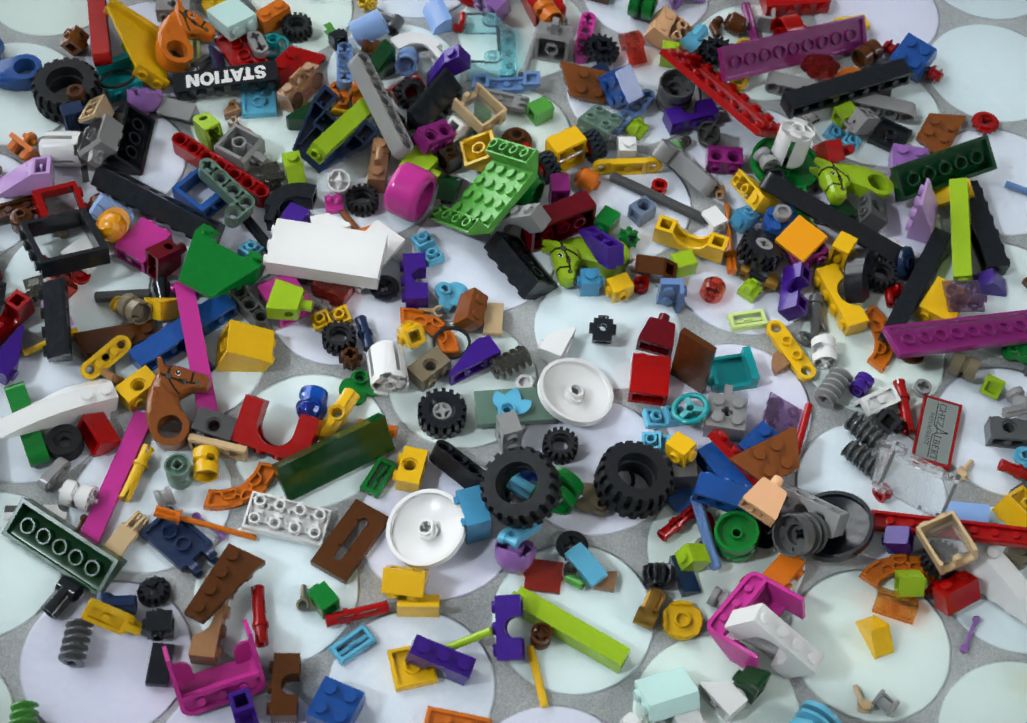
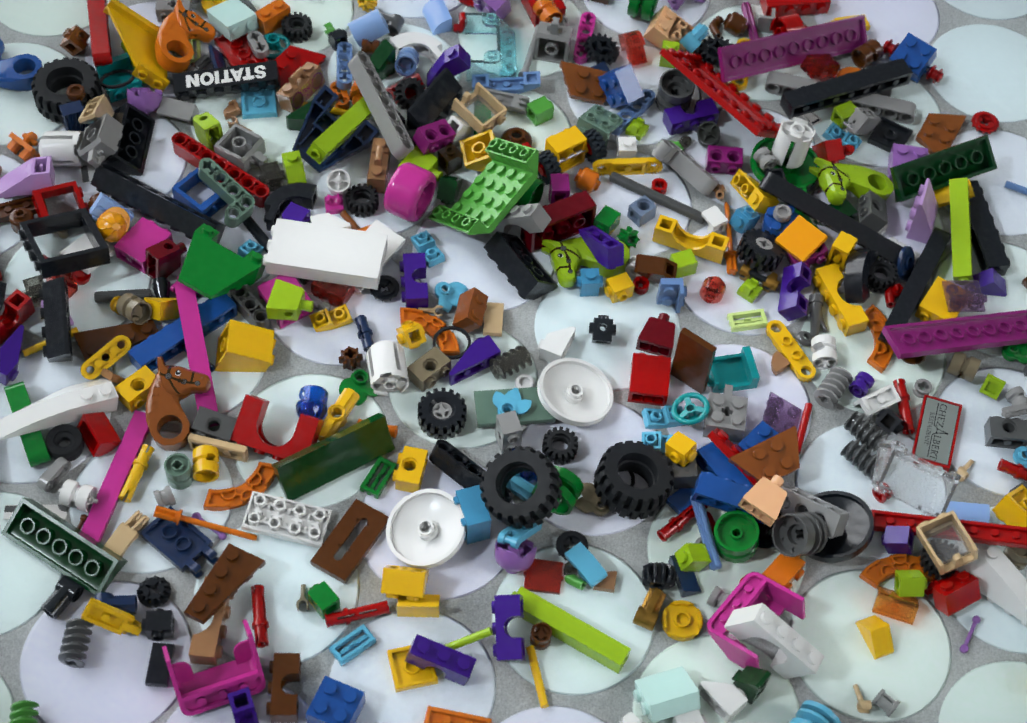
(336, 329): black tyre -> none

